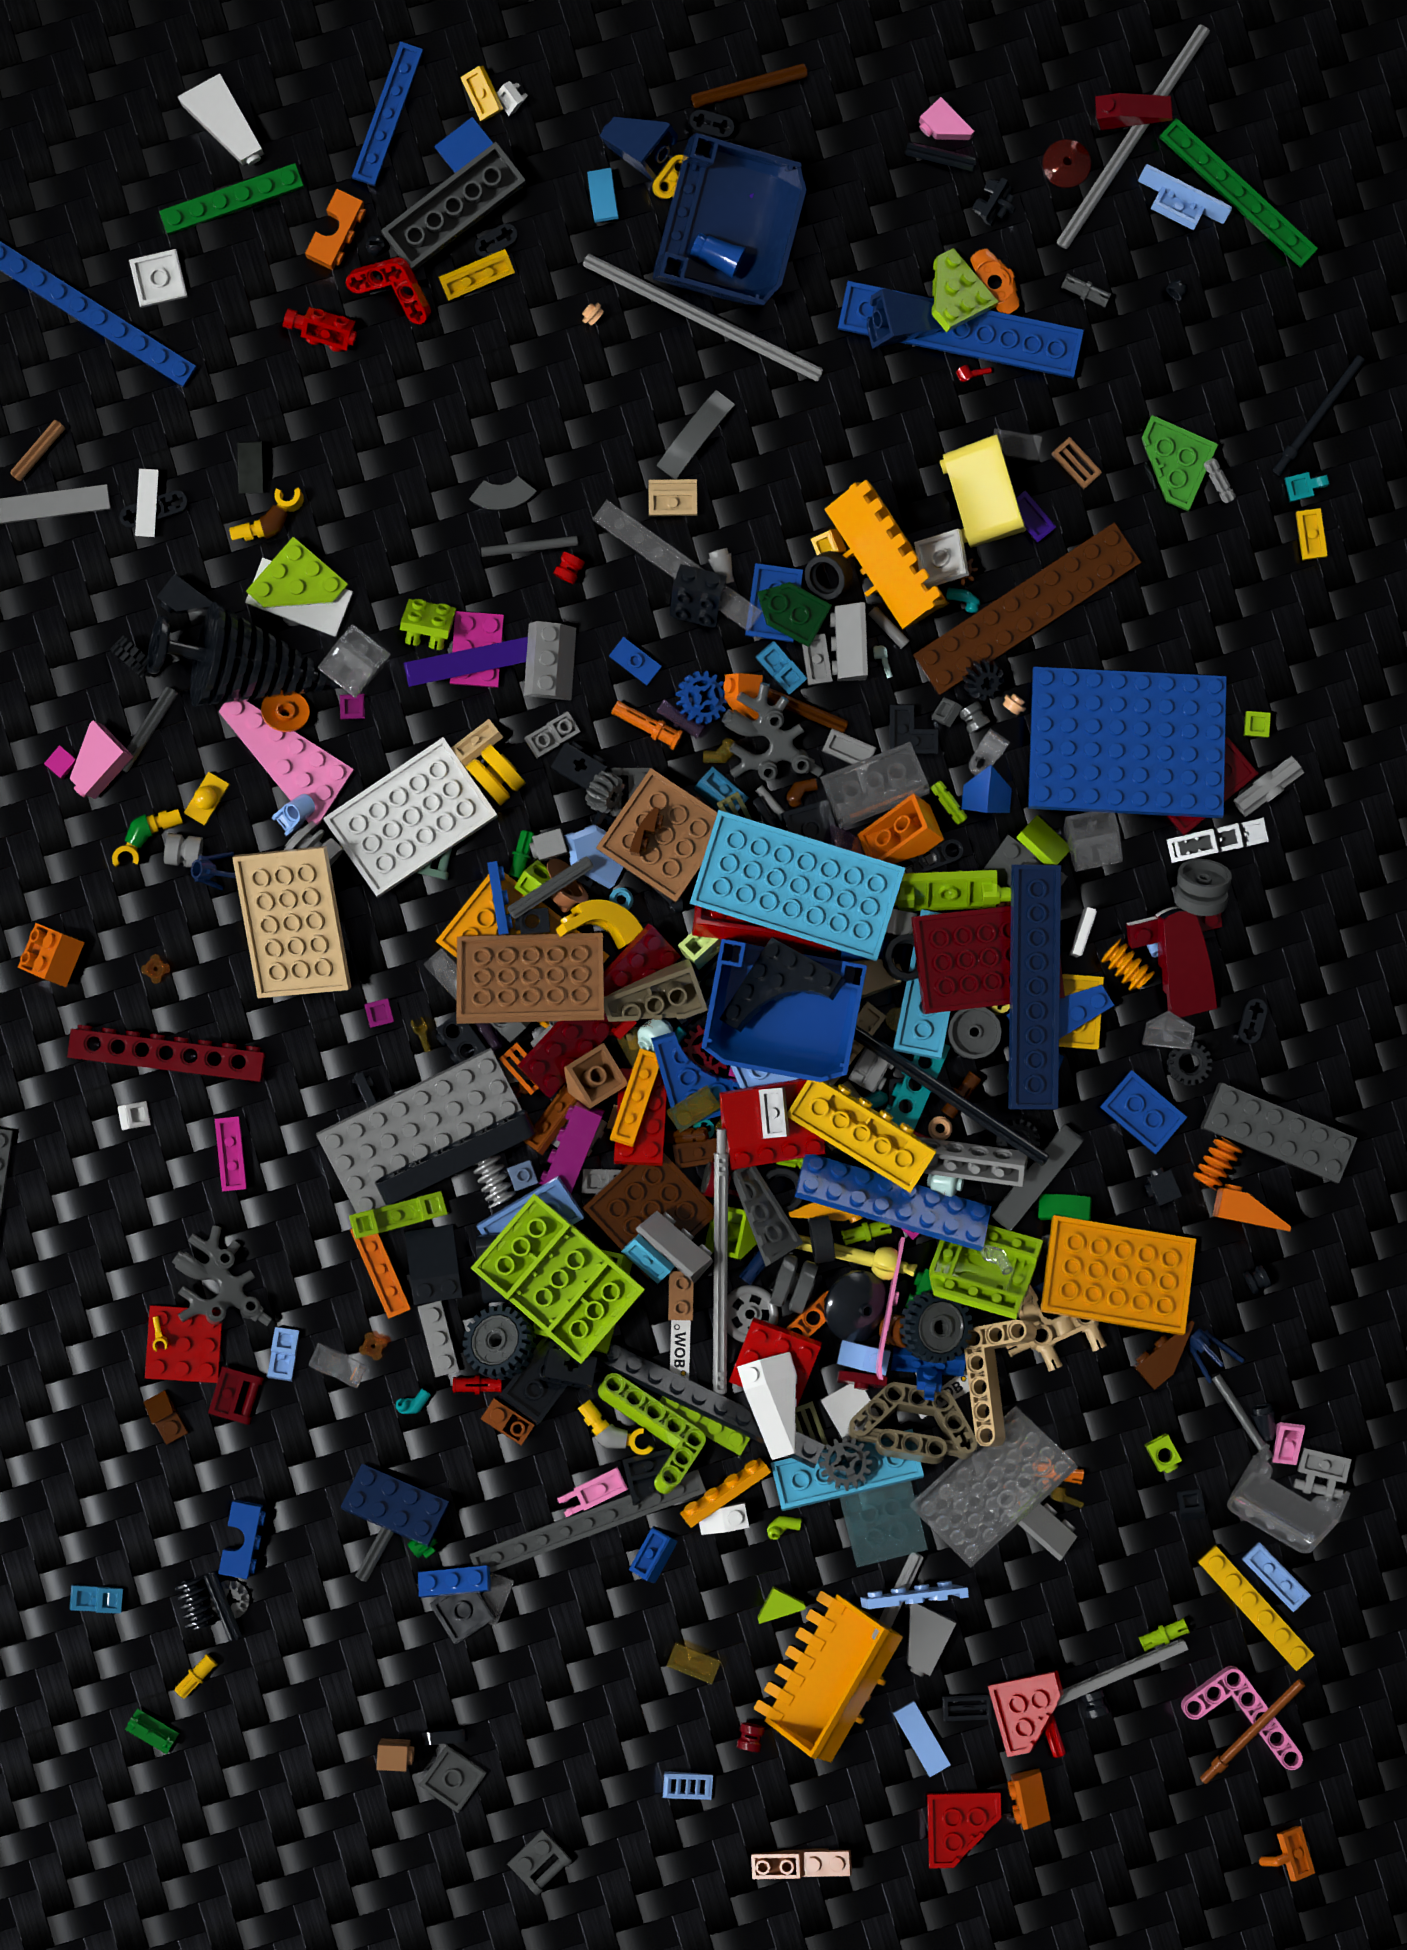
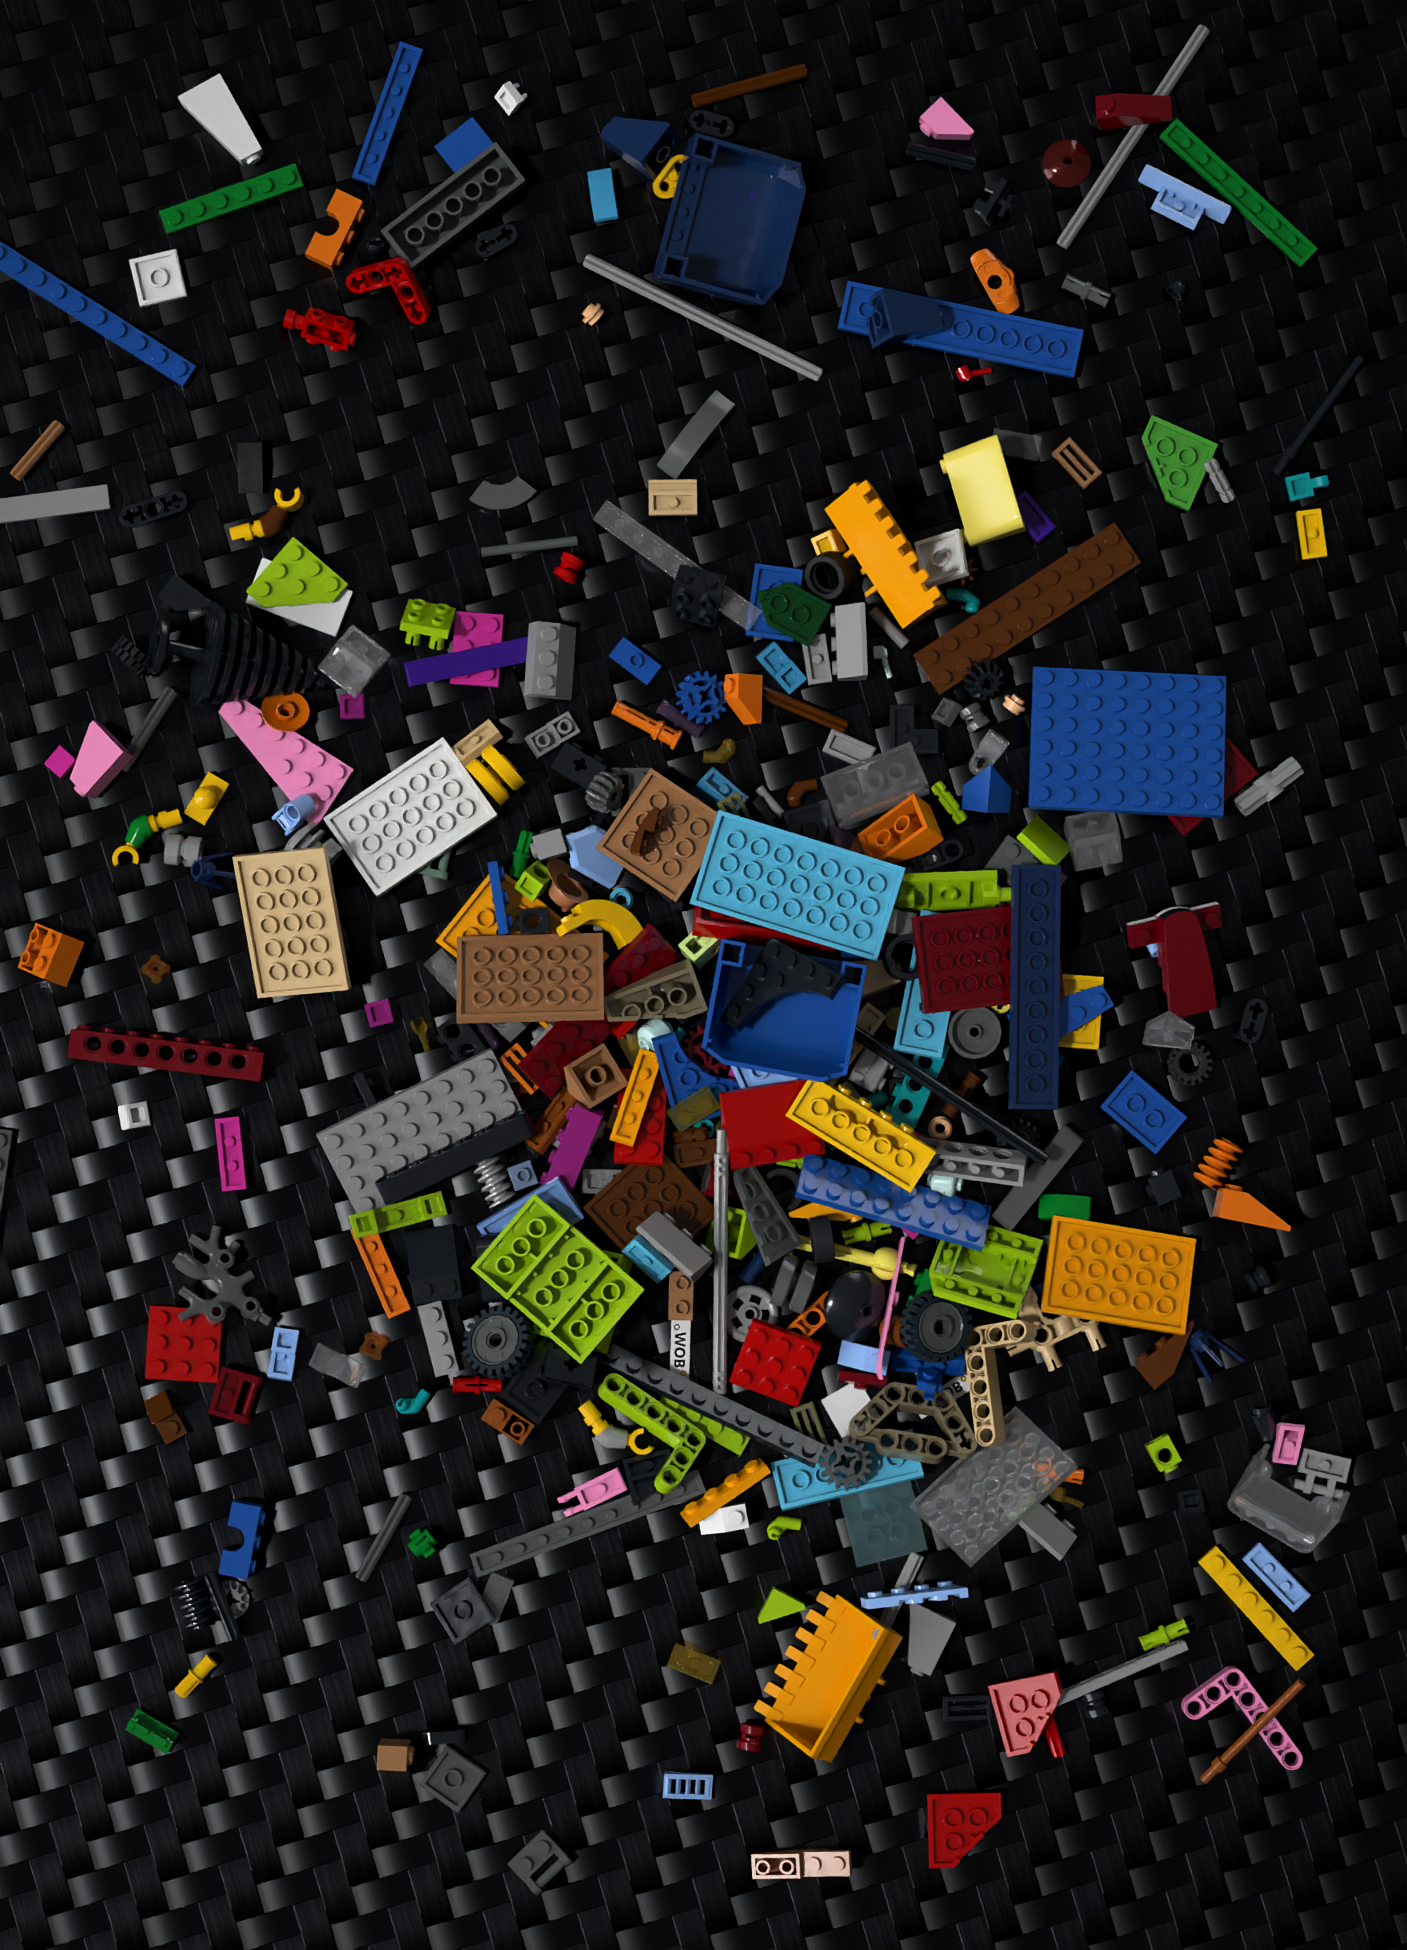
(96, 1599): dark azure slope -> none
(146, 503): white sticker -> none
(158, 1334): yellow hand -> none
(395, 1505): dark blue plate -> none
(454, 1581): blue plate -> none
(476, 274): yellow plate -> none
(481, 93): yellow plate -> none
(550, 887): dark grey axle -> none
(653, 1555): blue slope -> none
(718, 254): blue plant -> none
(722, 563): light grey cone -> none
(771, 1395): white wedge -> none
(774, 1113): plate -> none
(780, 740): dark grey plant -> none
(921, 1738): light blue tile -> none
(958, 292): lime plate -> none
(997, 1256): clear arm -> none
(1030, 1798): orange slope -> none
(1082, 932): white tile -> none
(1127, 966): light orange piece -> none
(1202, 887): dark grey wheel -> none
(1218, 840): slope -> none
(1240, 1414): dark grey bar -> none
(1257, 724): lime plate -> none
(1278, 1133): dark grey brick -> none
(1294, 1855): orange plate -> none

